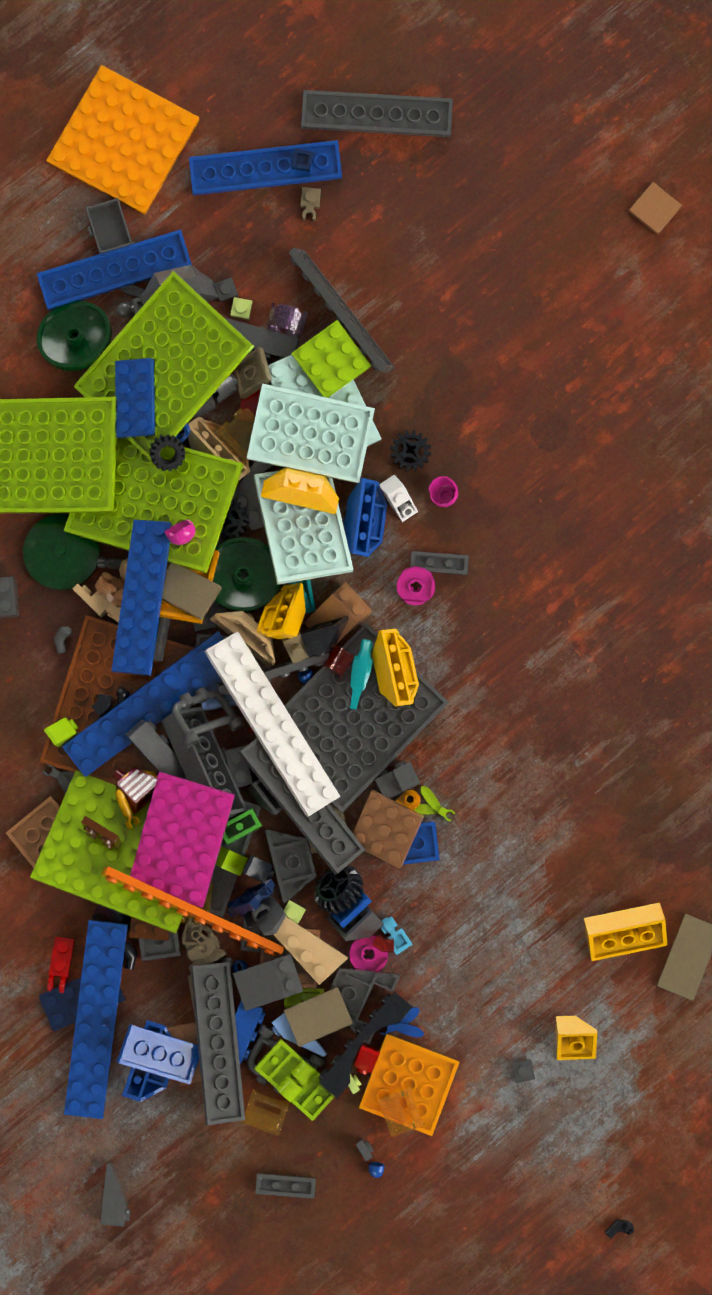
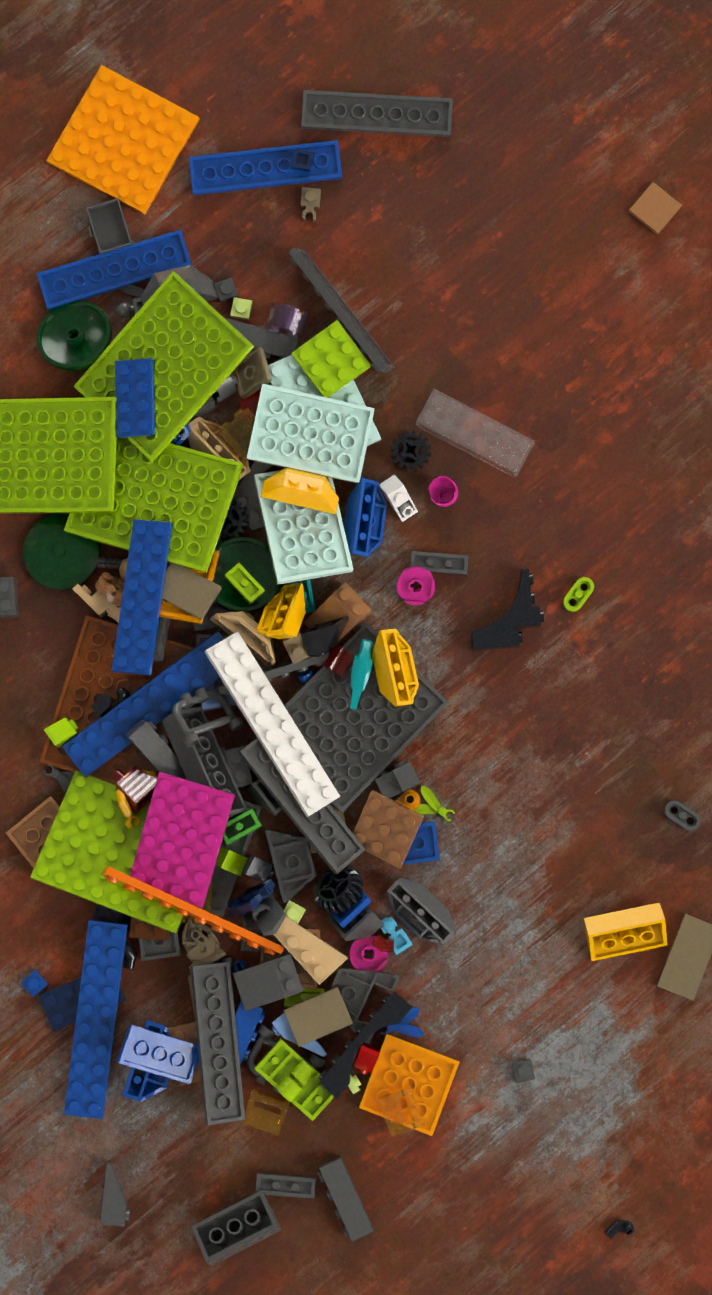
(34, 983): none -> blue plate
(60, 637): dark grey arm -> none
(60, 962): red hinge -> none
(93, 830): reddish brown plate -> none
(164, 441): black tyre -> none
(181, 532): dark pink hair -> none
(236, 1228): none -> dark grey slope
(244, 583): none -> lime plate
(345, 1198): none -> dark grey brick
(365, 1149): dark grey plate -> none
(376, 1169): blue hinge -> none
(421, 911): none -> dark grey wedge
(475, 433): none -> clear brick
(504, 632): none -> black arch
(574, 1039): yellow slope -> none
(578, 595): none -> lime plate
(681, 815): none -> dark grey plate

